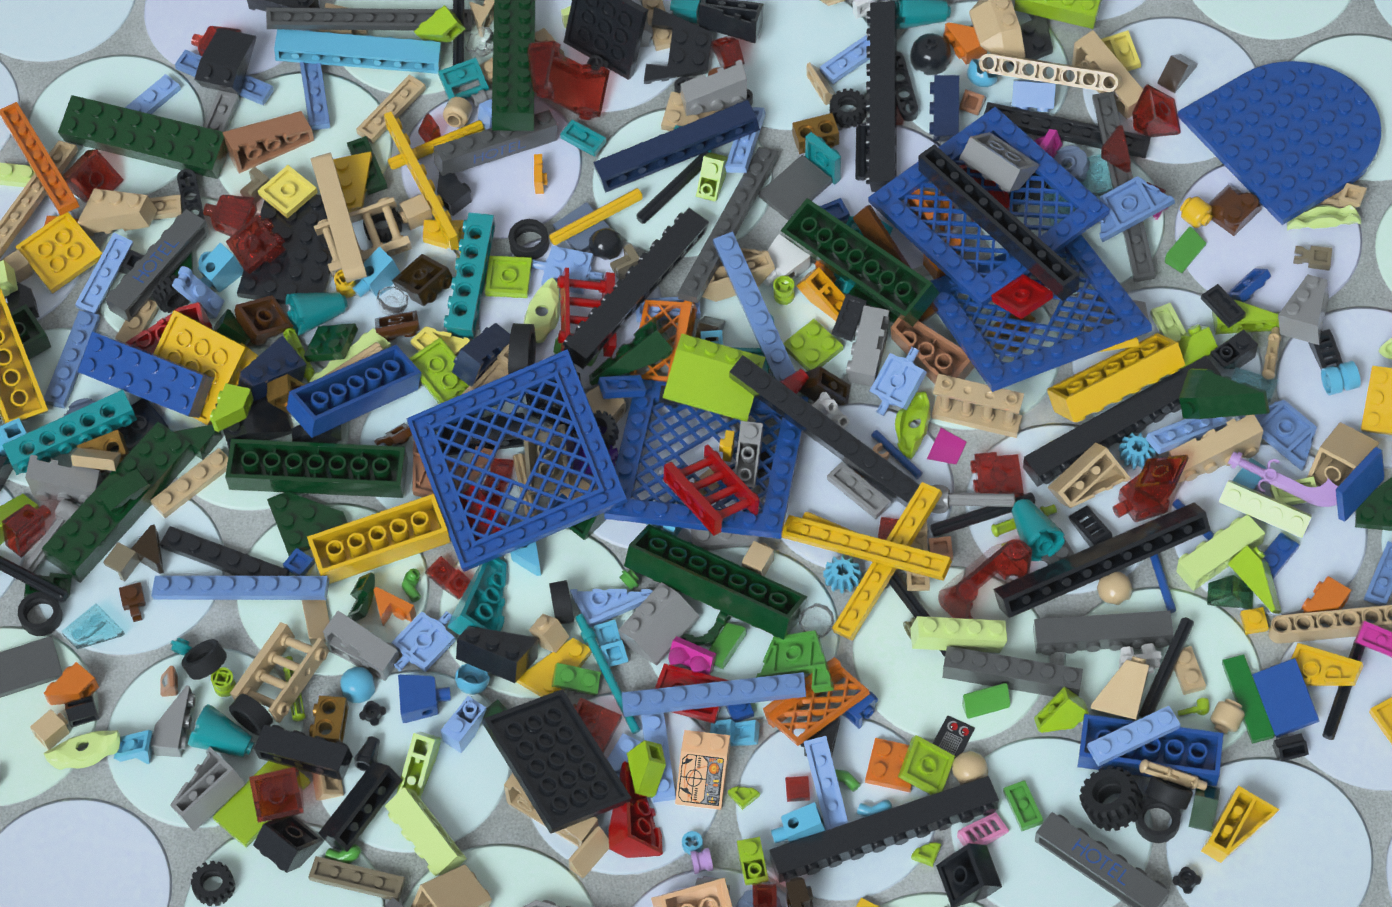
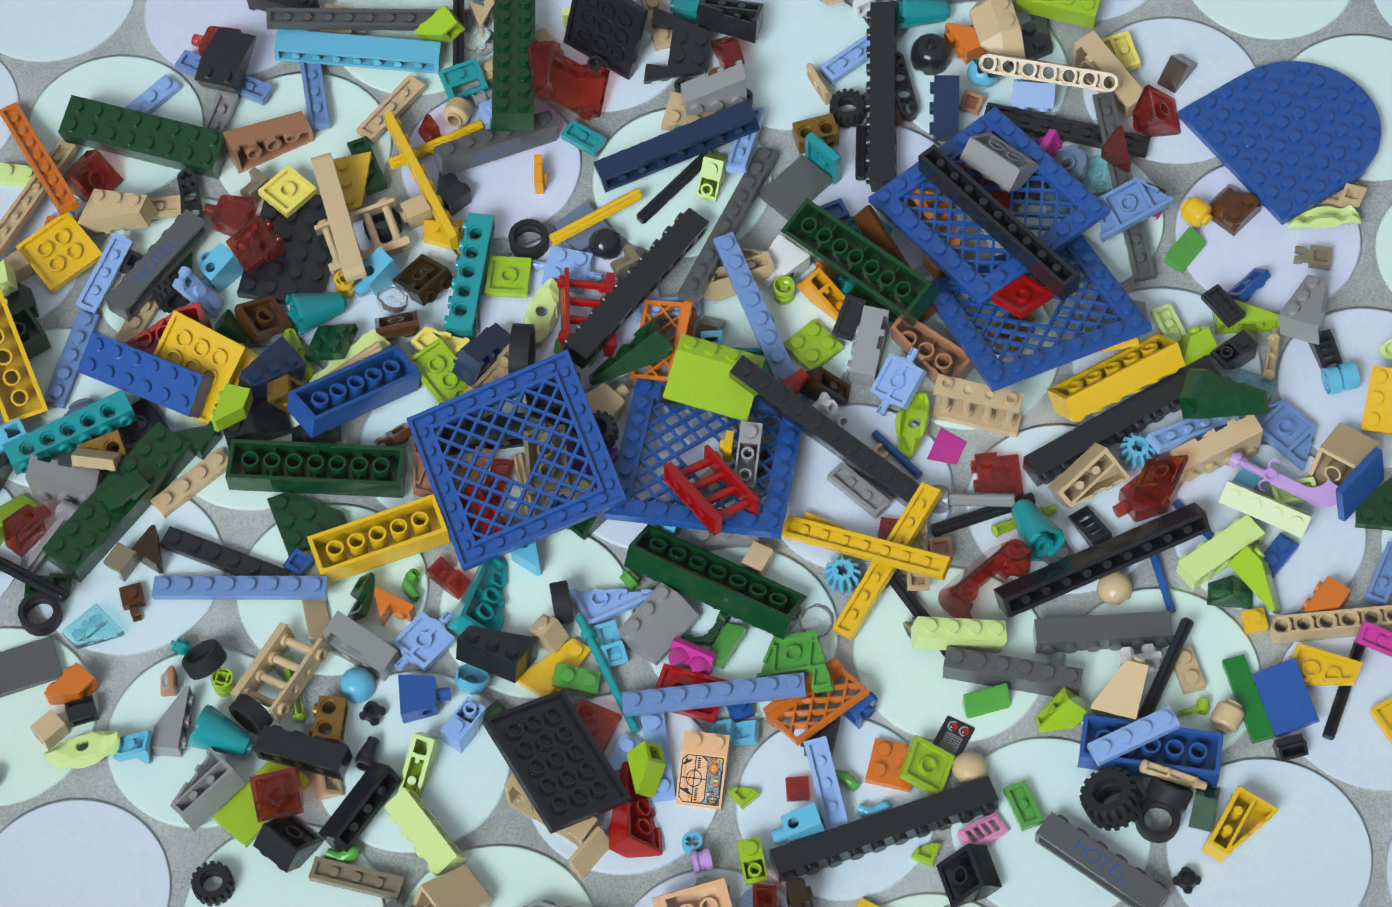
(622, 386): blue plate -> none

